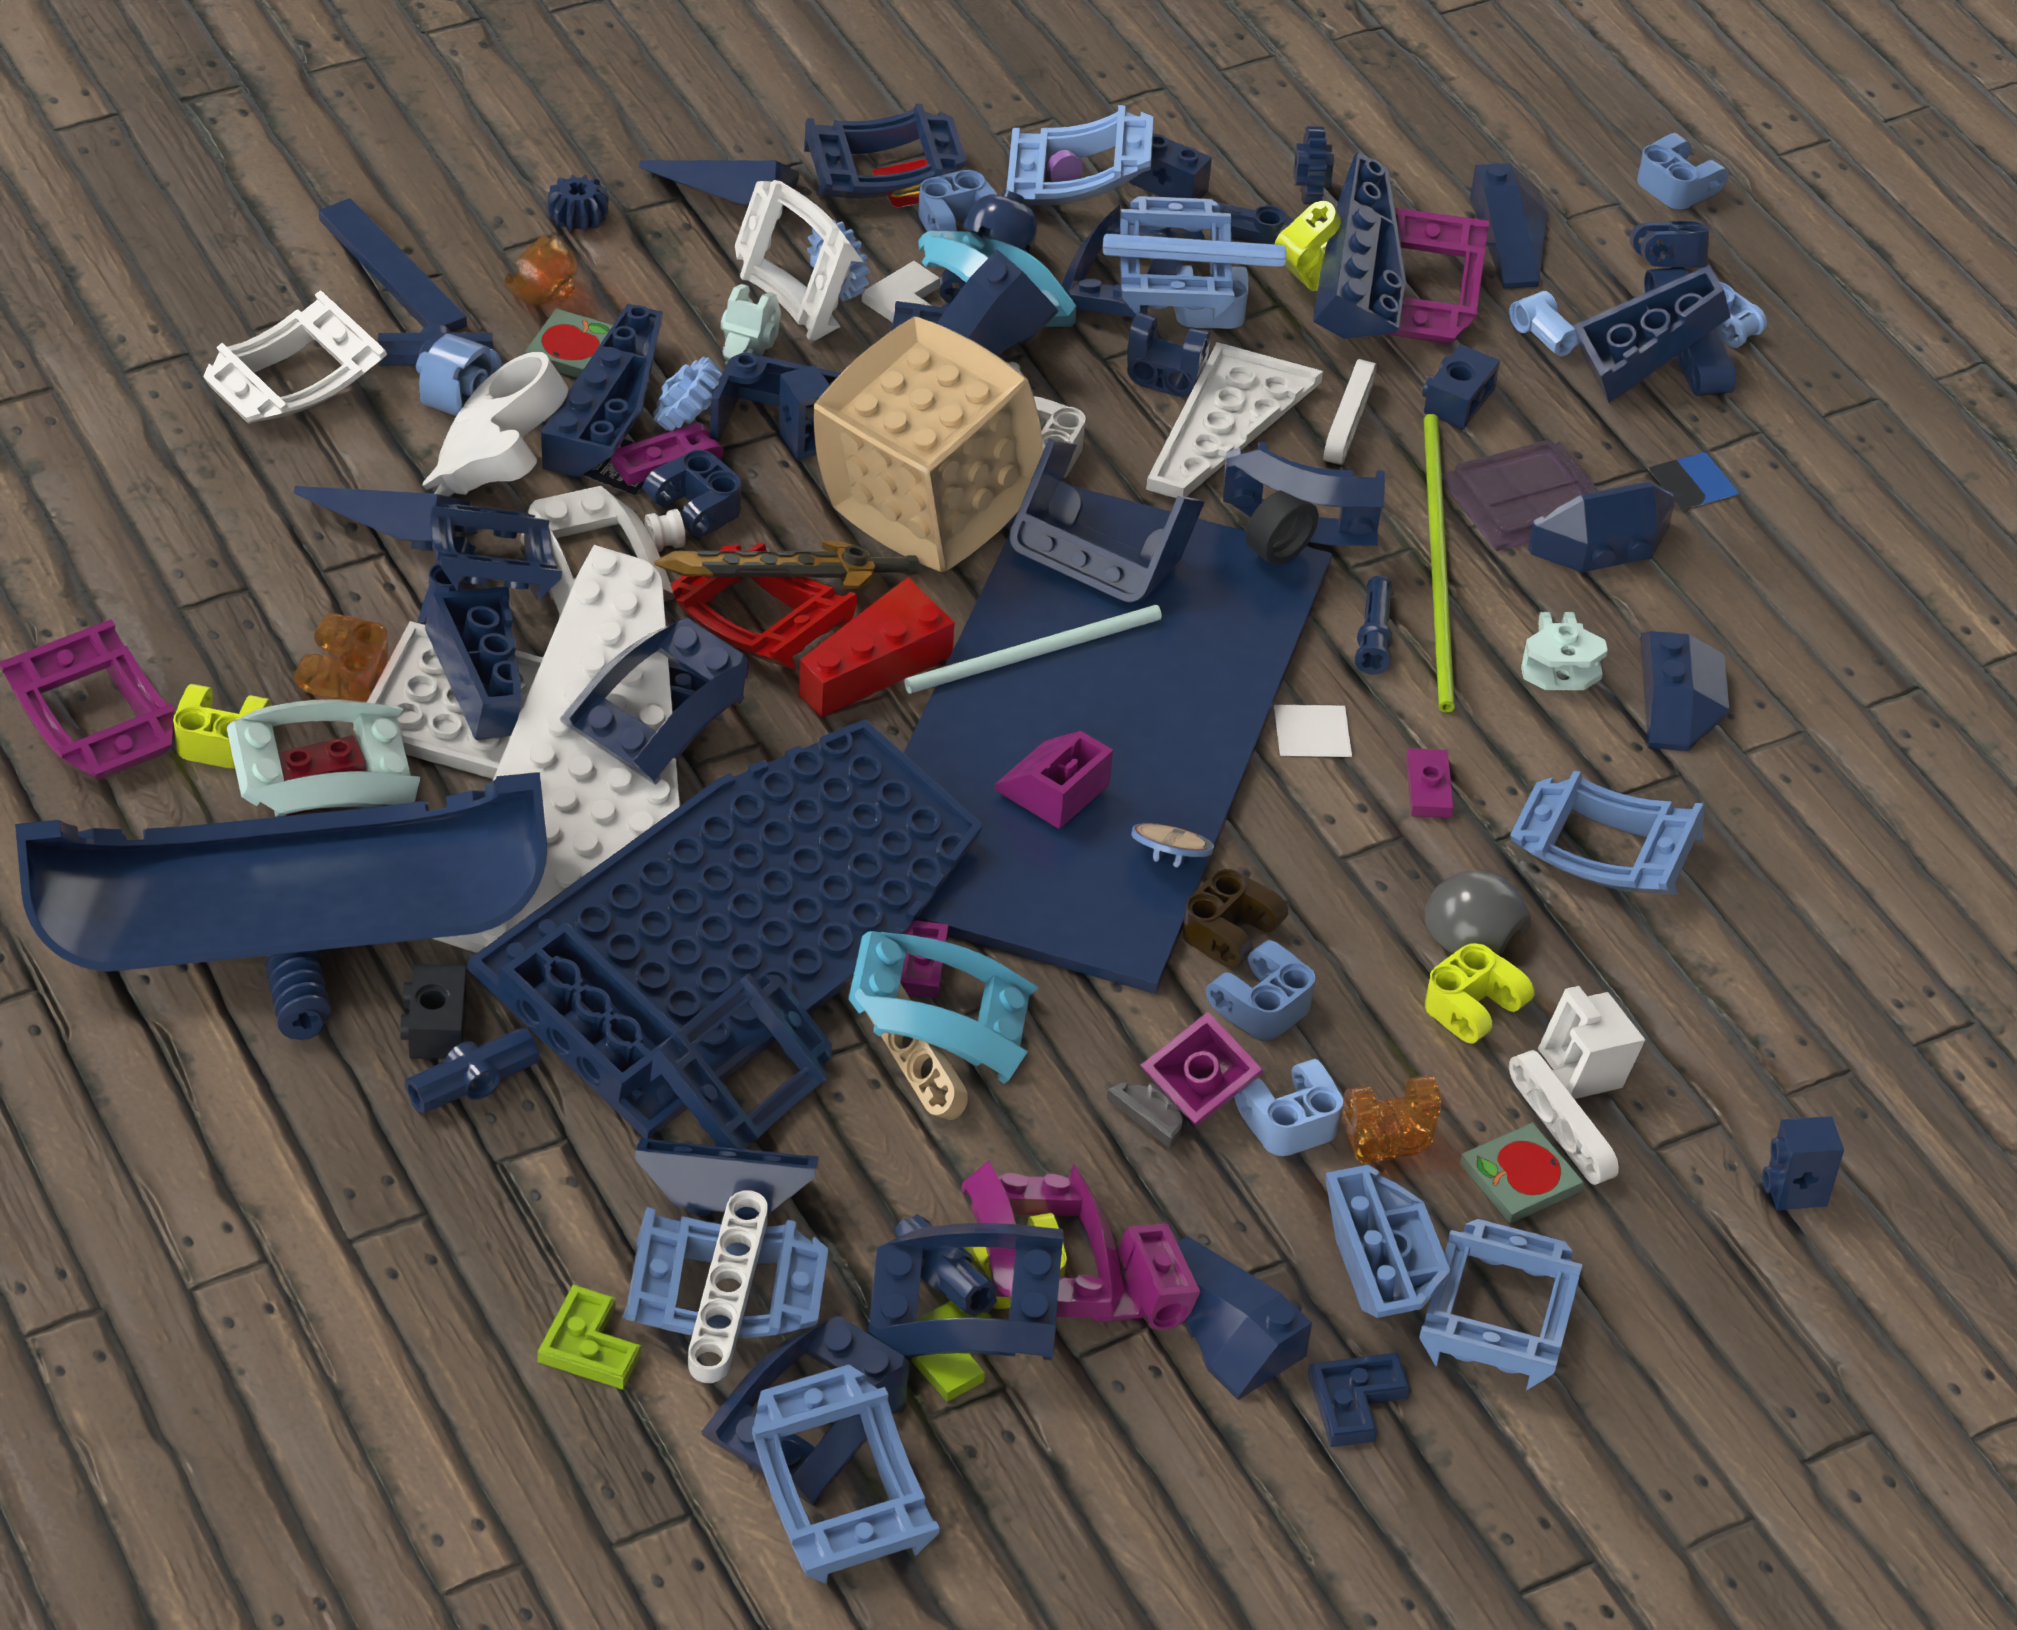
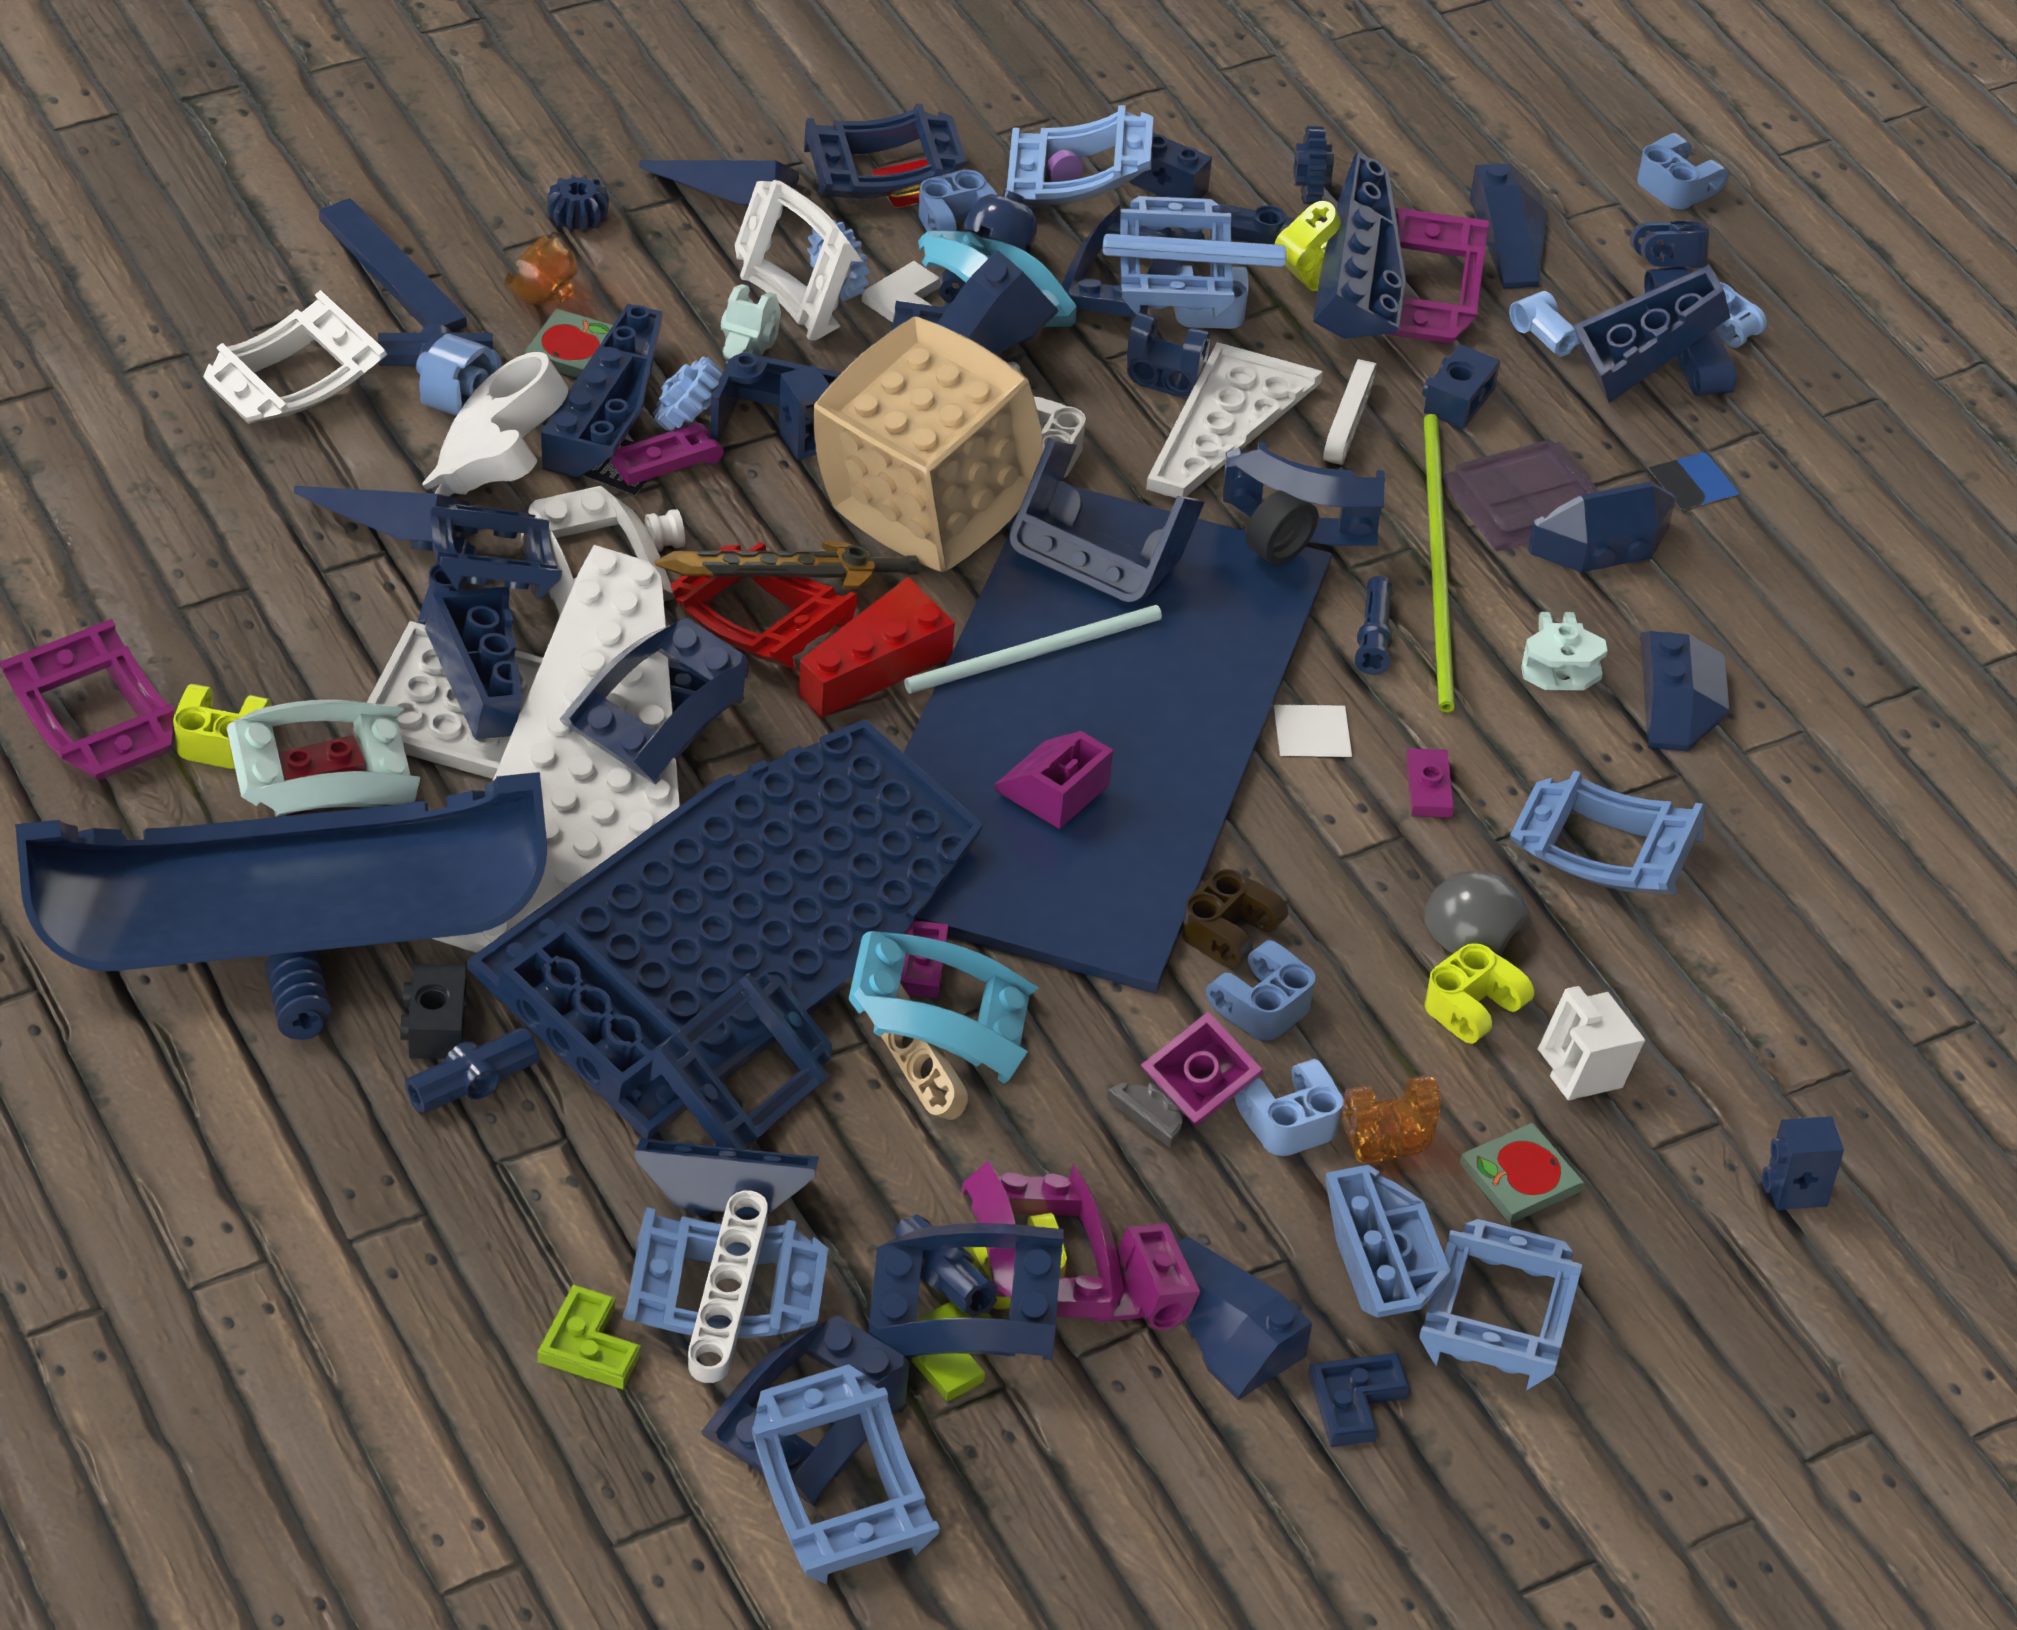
(360, 663): clear orange piece -> none
(705, 482): dark blue piece -> none
(1172, 840): piece -> none
(1563, 1117): white beam -> none

